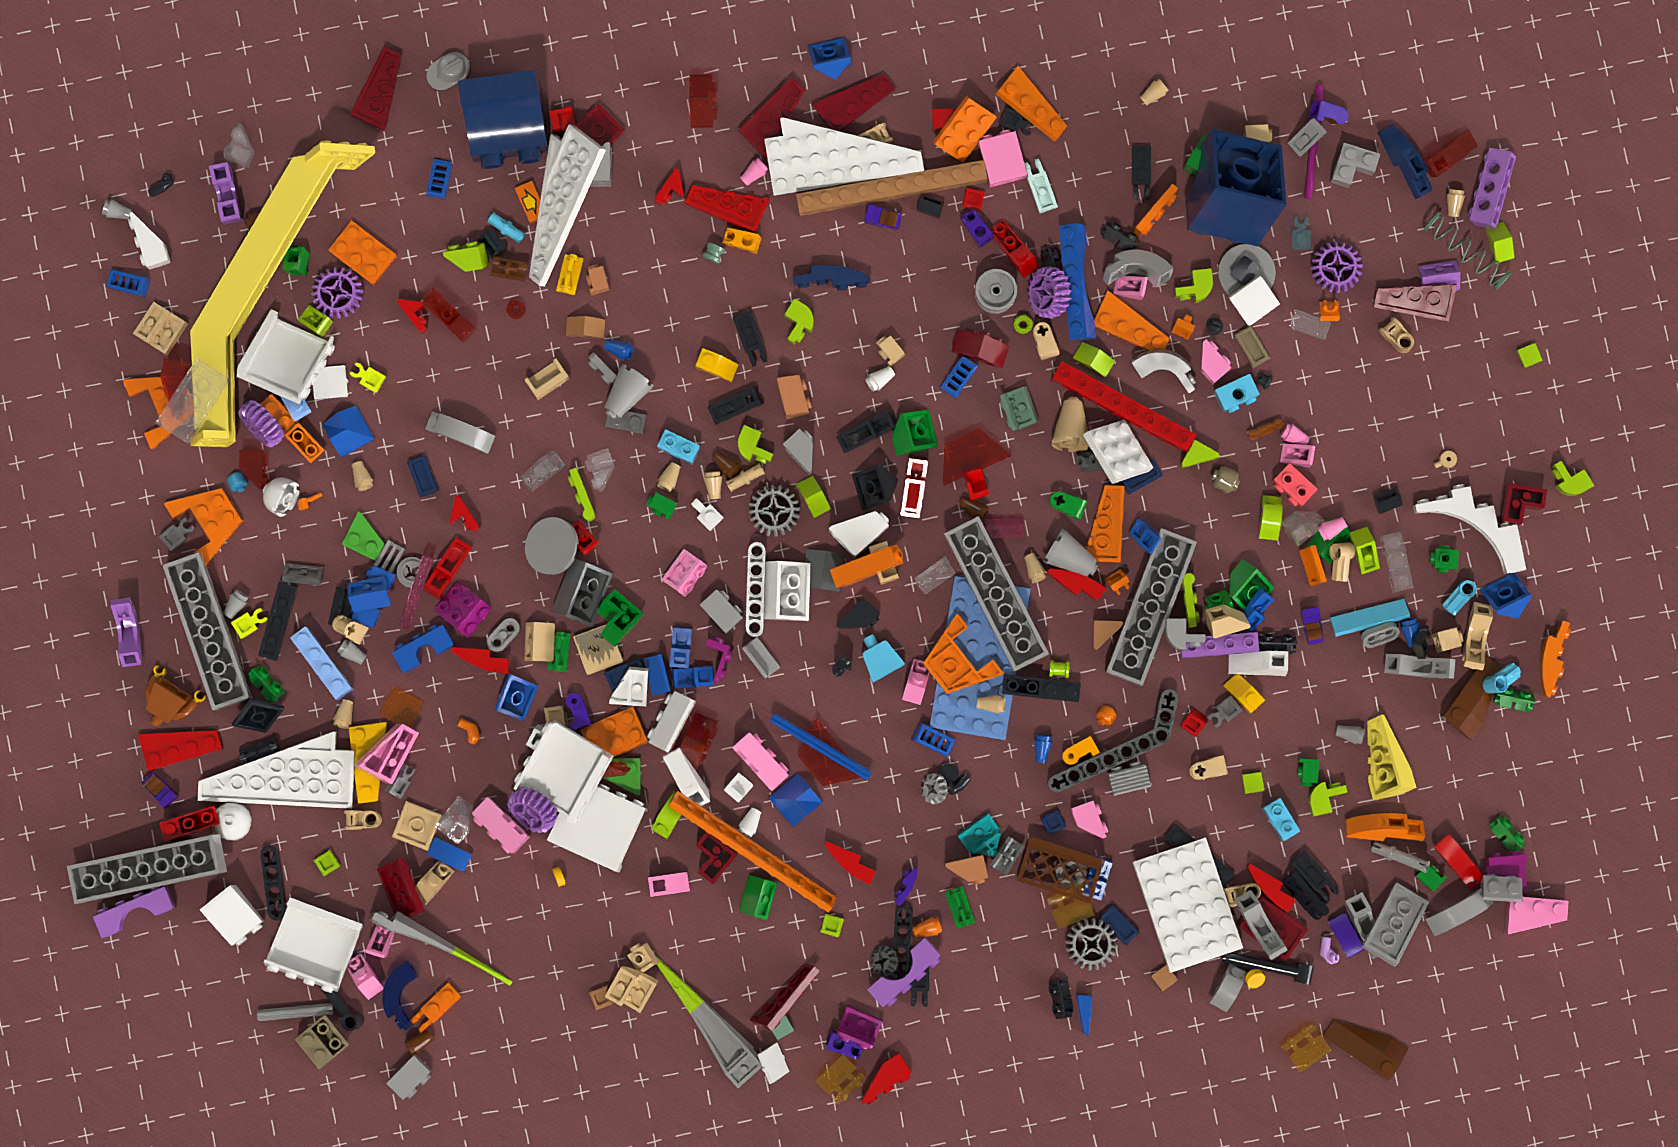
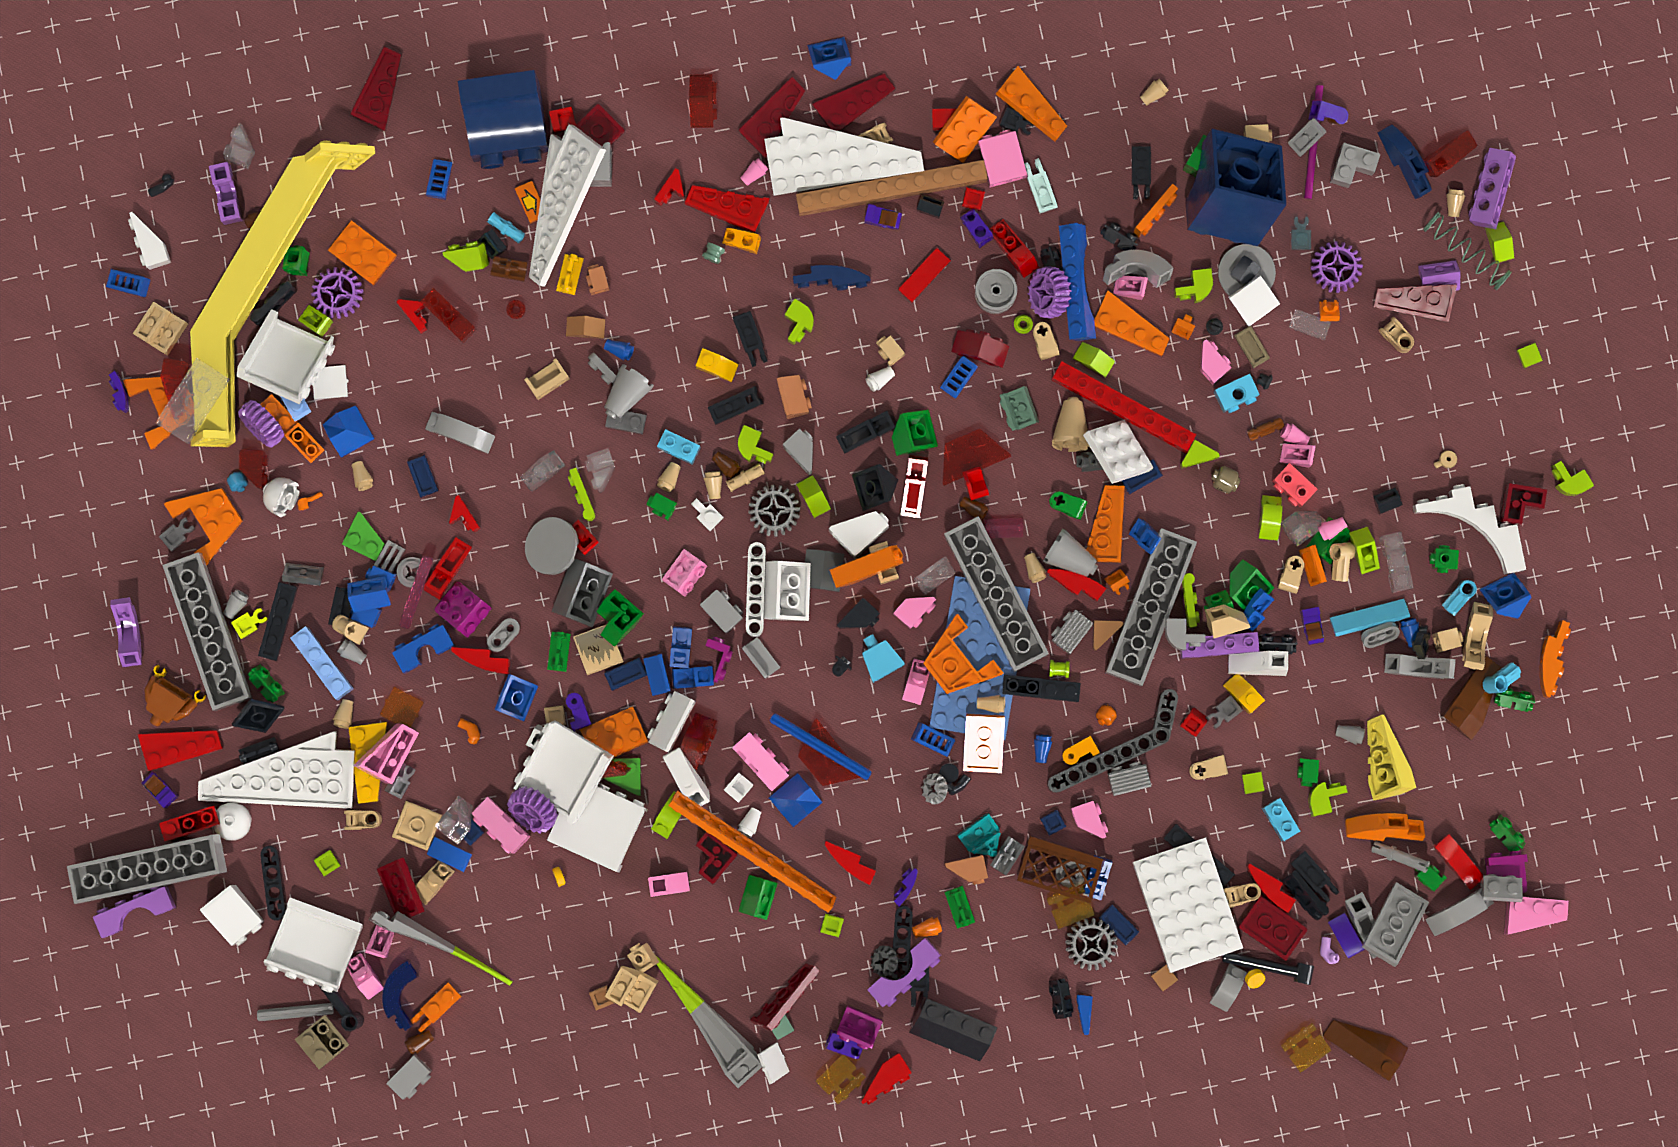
(115, 210): light grey cone -> none
(121, 398): none -> dark purple slope
(283, 294): none -> black hinge
(370, 379): neon yellow plate -> none
(448, 71): light grey piece -> none
(474, 833): none -> dark blue tile
(539, 641): tan panel -> none
(632, 688): white wing -> none
(913, 609): none -> bright pink slope
(924, 275): none -> red tile
(952, 1029): none -> black slope
(984, 743): none -> plate
(1071, 632): none -> light grey brick
(1168, 360): arch -> none
(1260, 925): light grey arch -> none
(1290, 578): none -> tan piece

